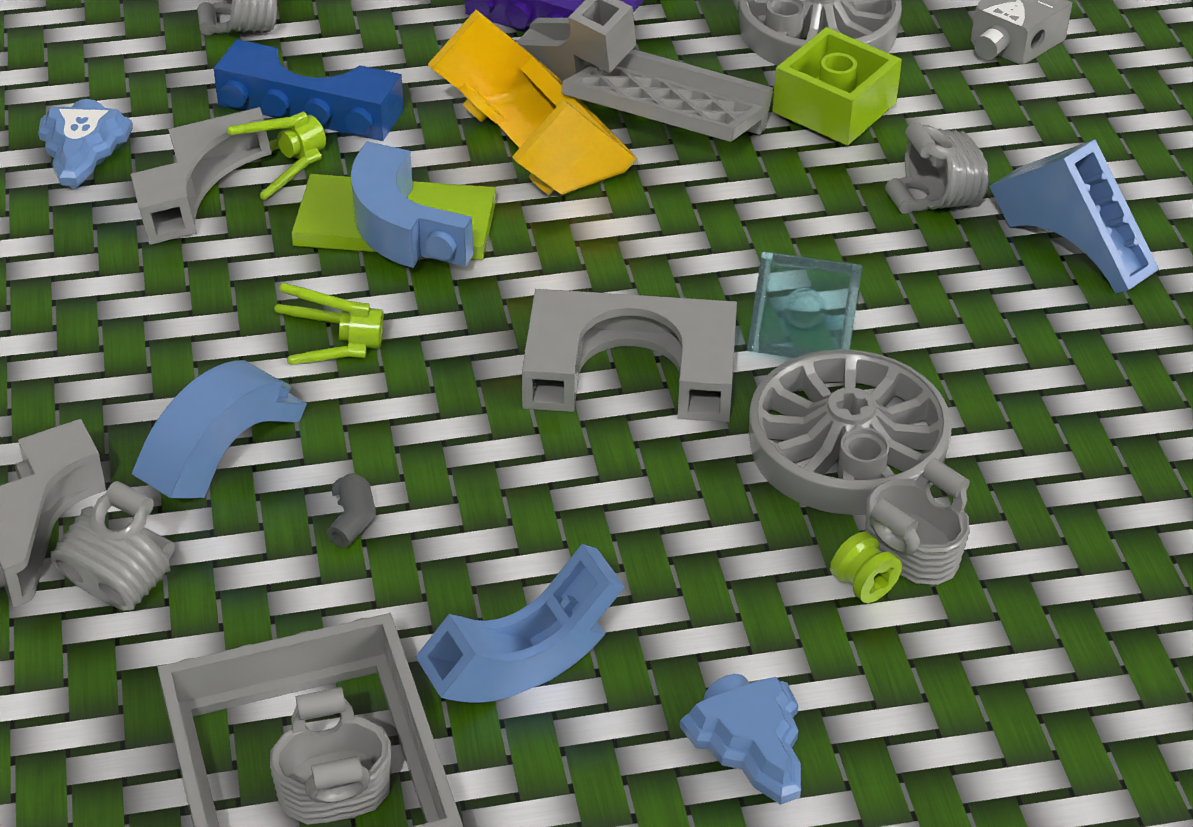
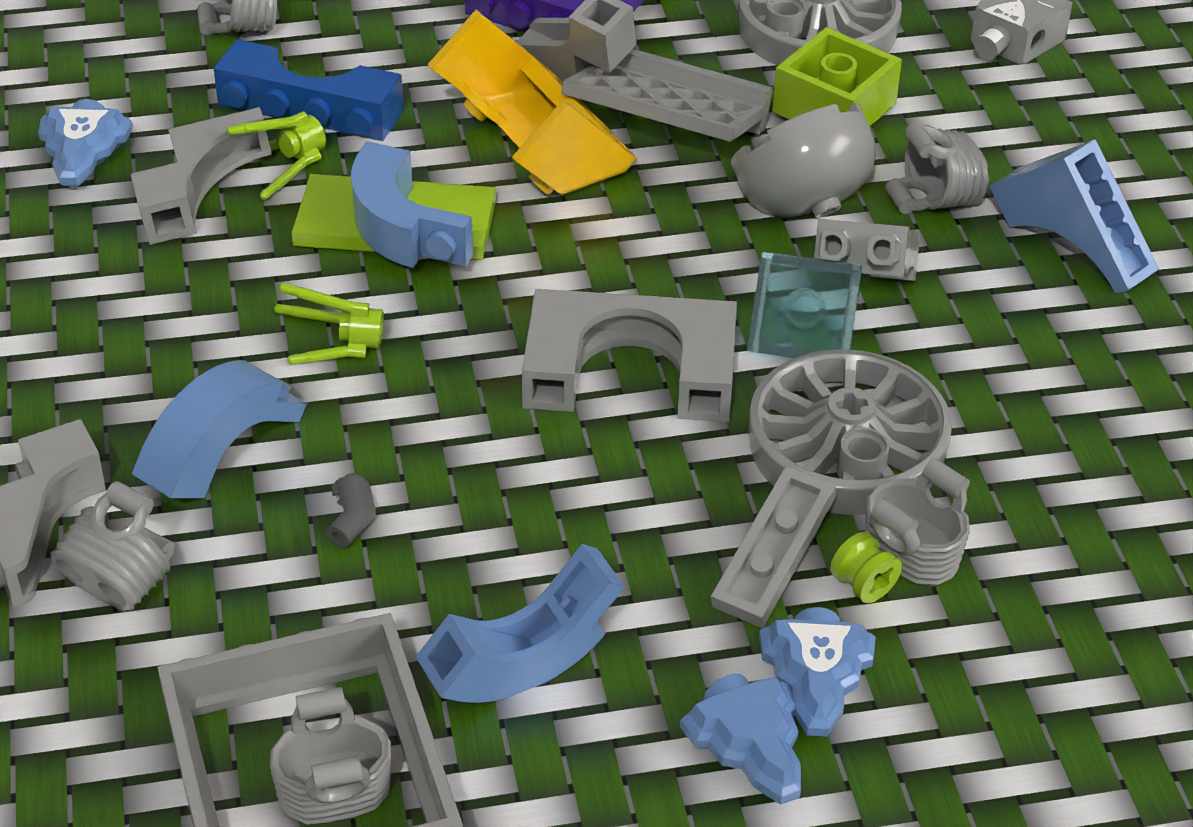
(773, 547): none -> light grey hinge
(808, 163): none -> light grey cylinder
(819, 663): none -> medium blue rock
(880, 248): none -> light grey hips

